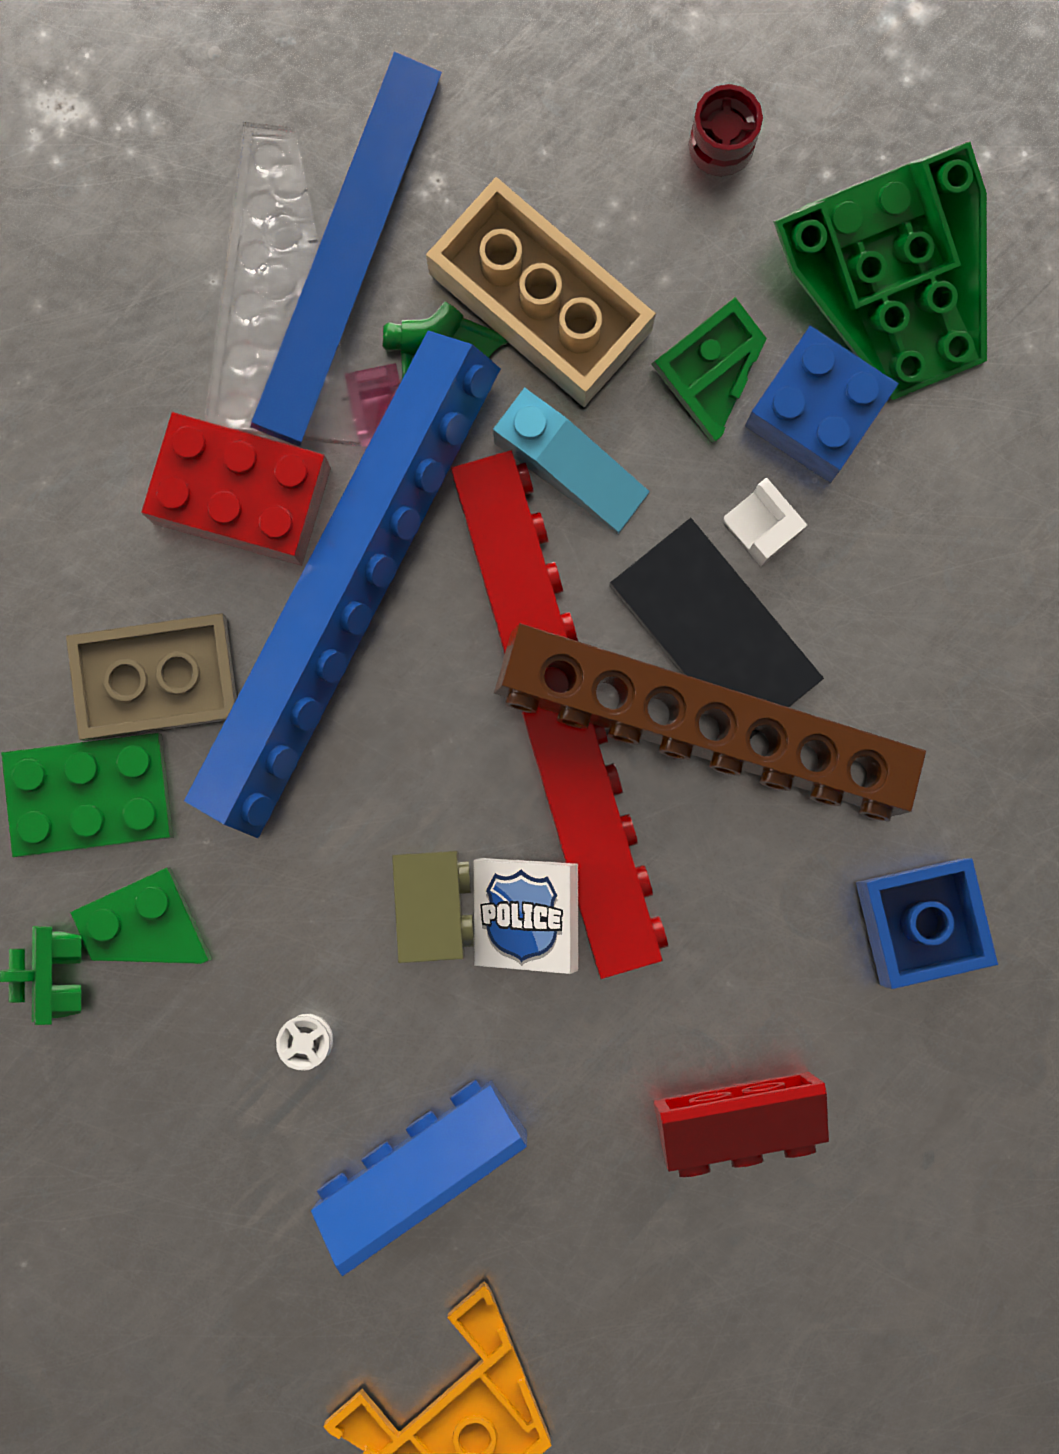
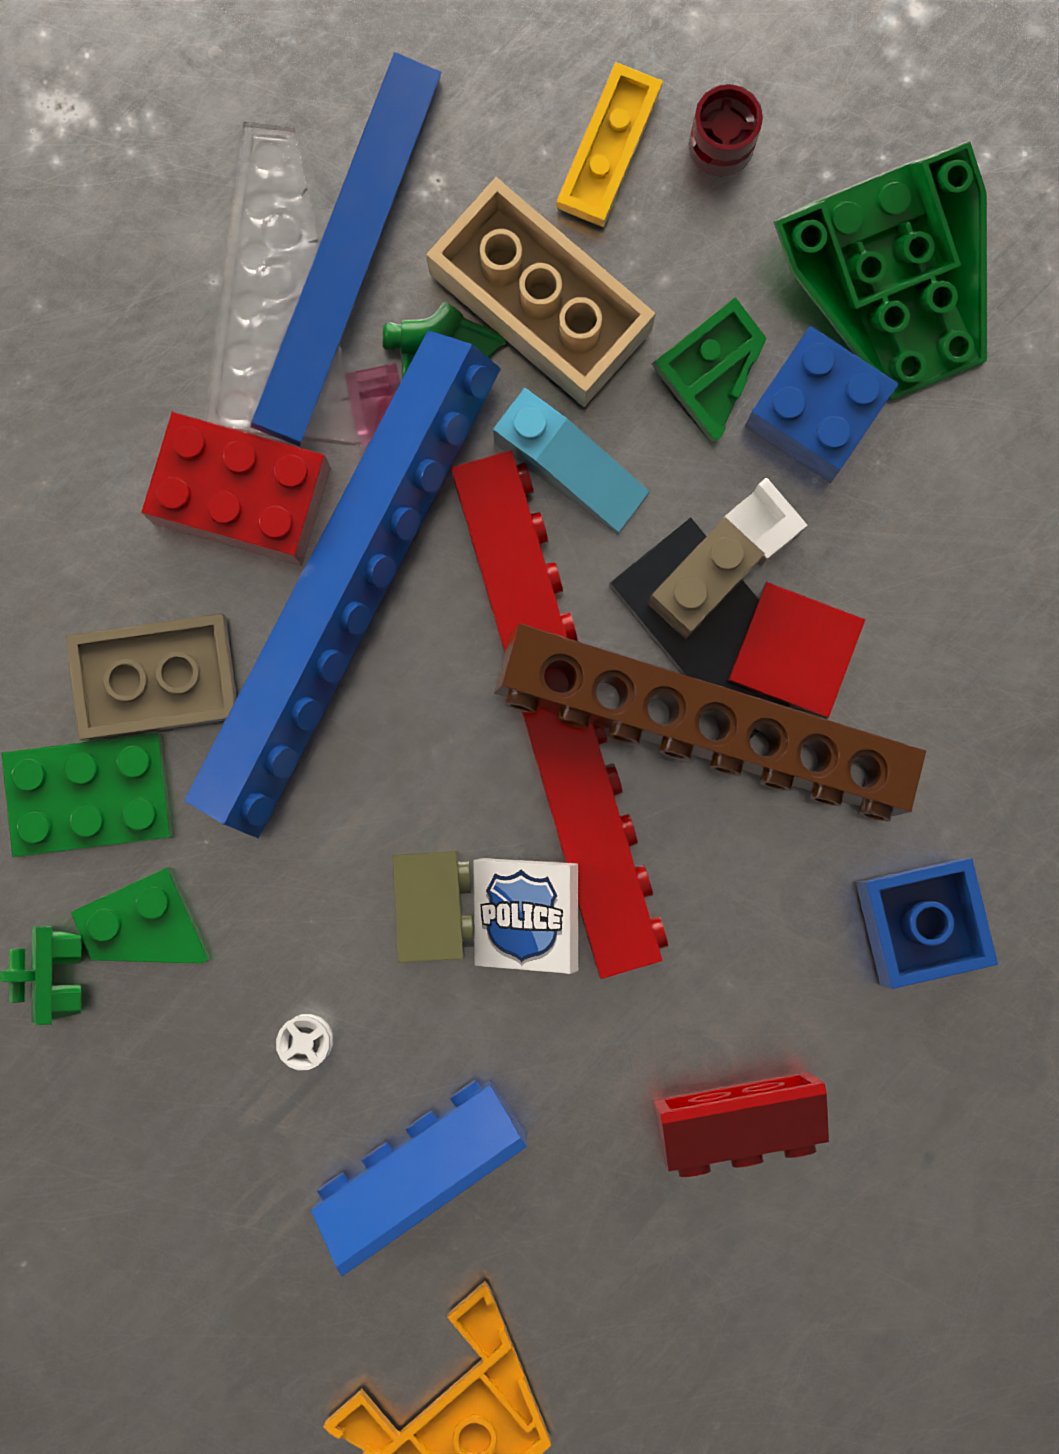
(609, 144): none -> yellow plate
(705, 578): none -> dark tan brick
(796, 650): none -> red tile

